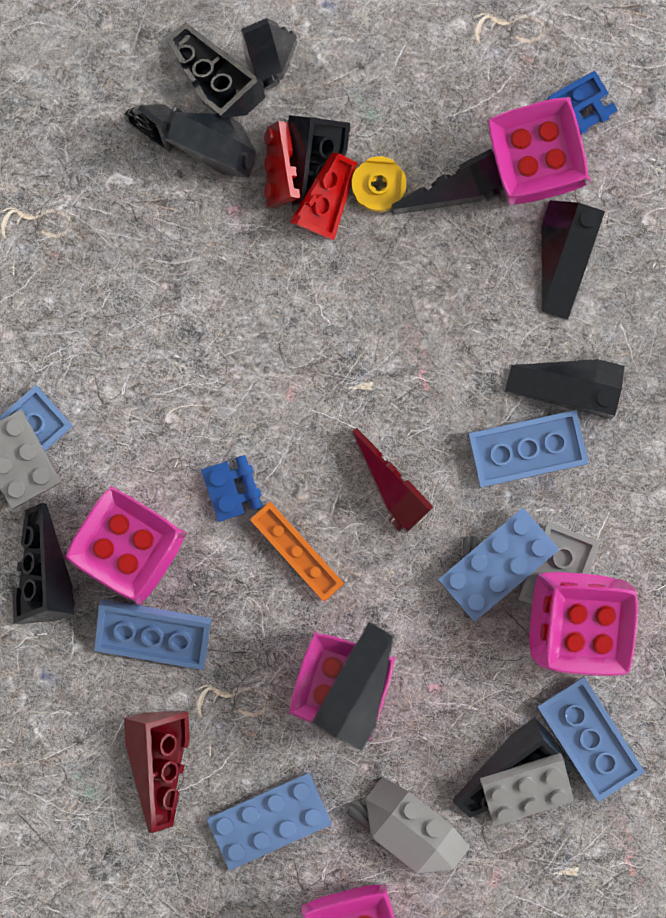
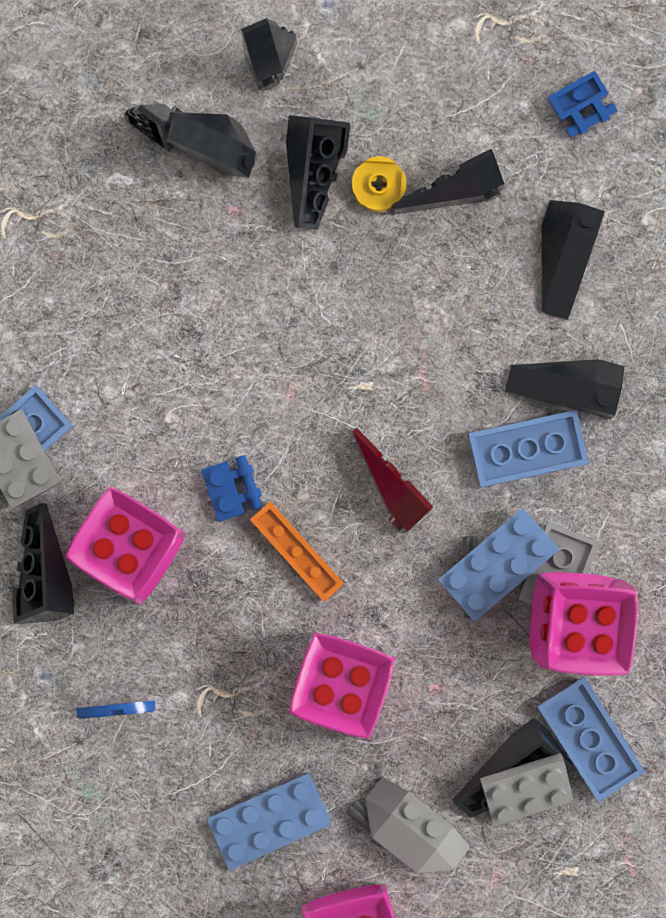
(115, 709): none -> blue tile
(152, 634): medium blue plate -> none
(155, 754): dark red wedge -> none
(216, 76): black wedge -> none
(279, 174): red wing -> none
(326, 198): red wing -> none
(355, 697): black wedge -> none
(539, 151): dark pink piece -> none

